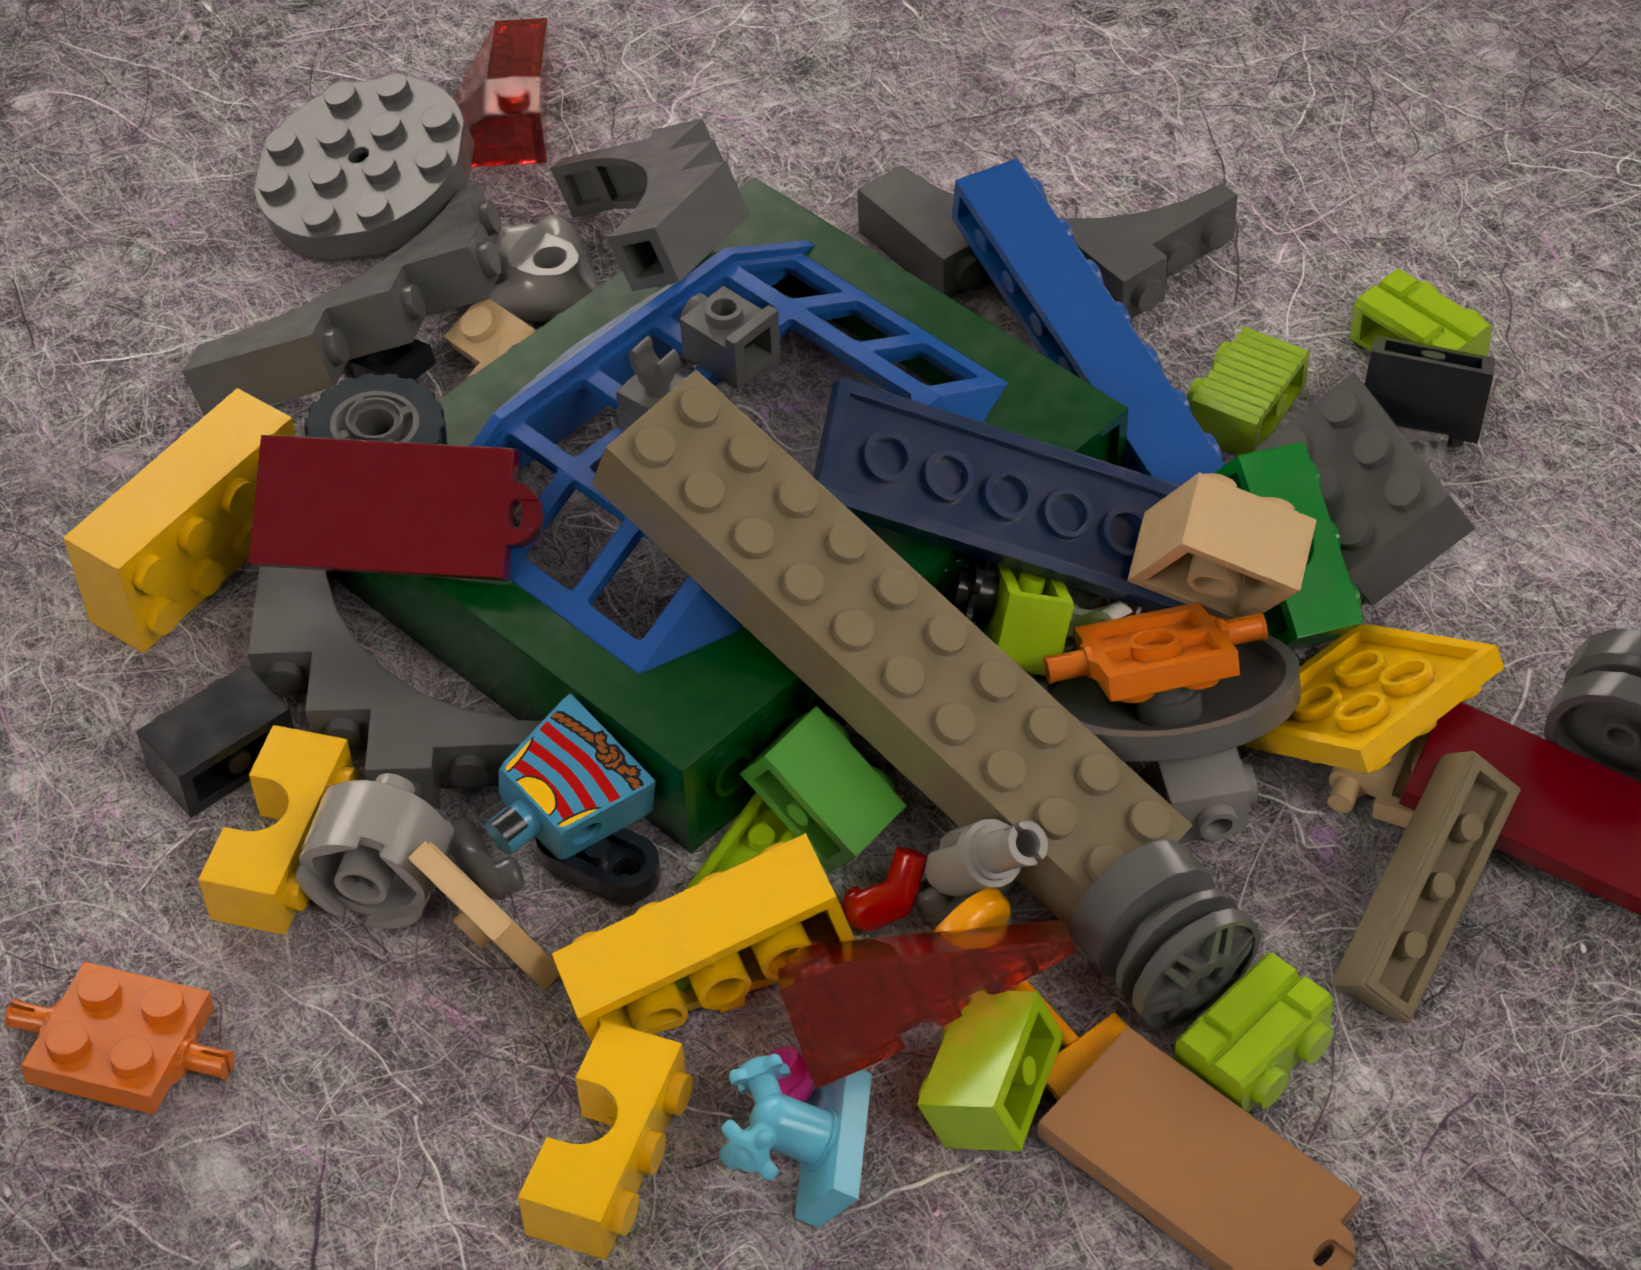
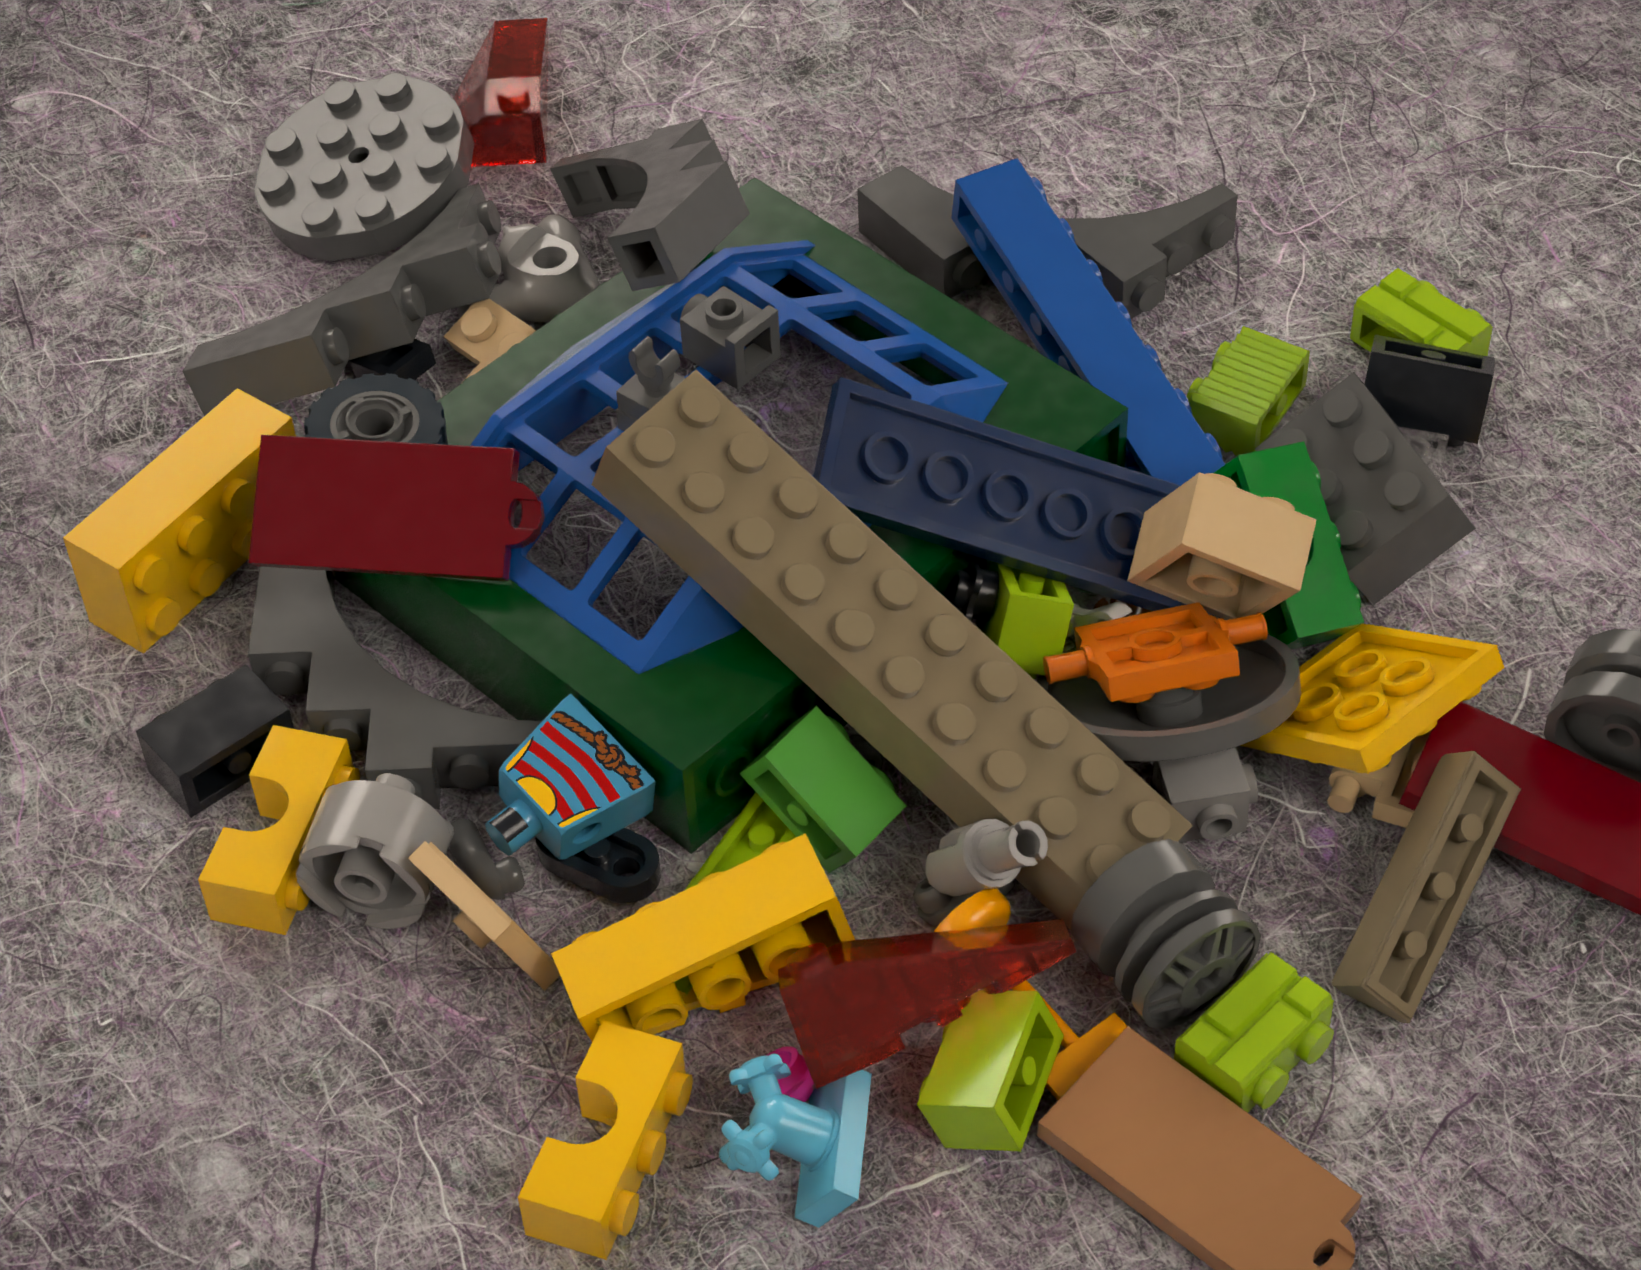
(119, 1038): orange plate -> none
(890, 899): red arm -> none

